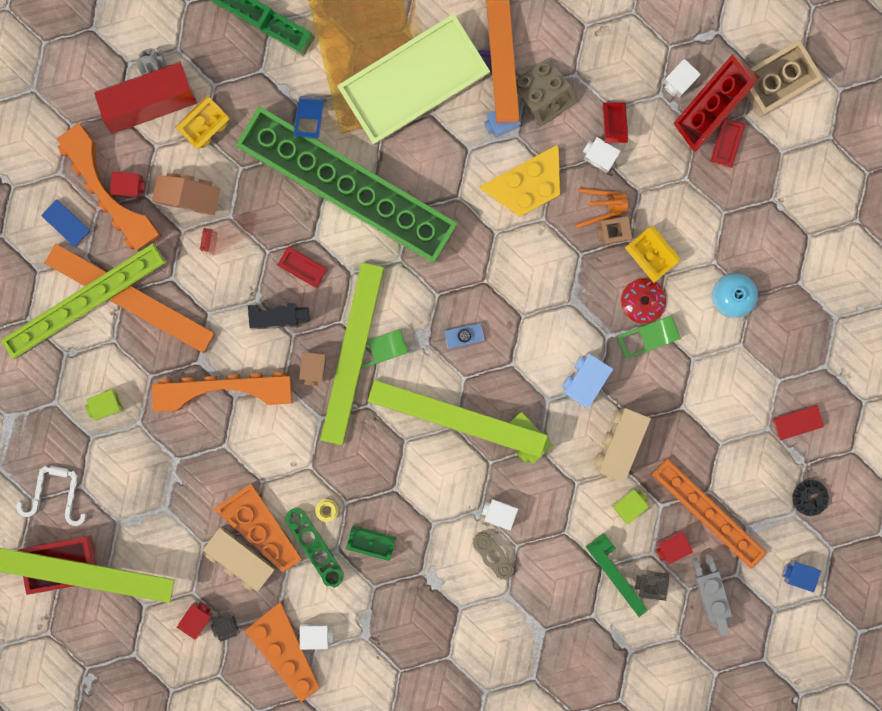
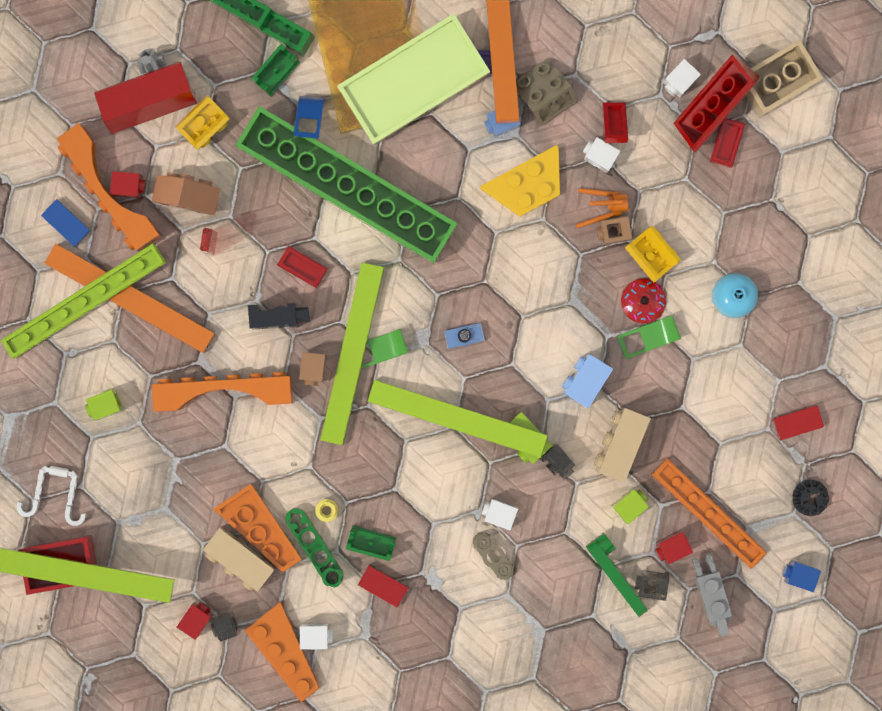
(275, 70): none -> green hinge
(383, 586): none -> red tile
(558, 462): none -> clear smoke brick

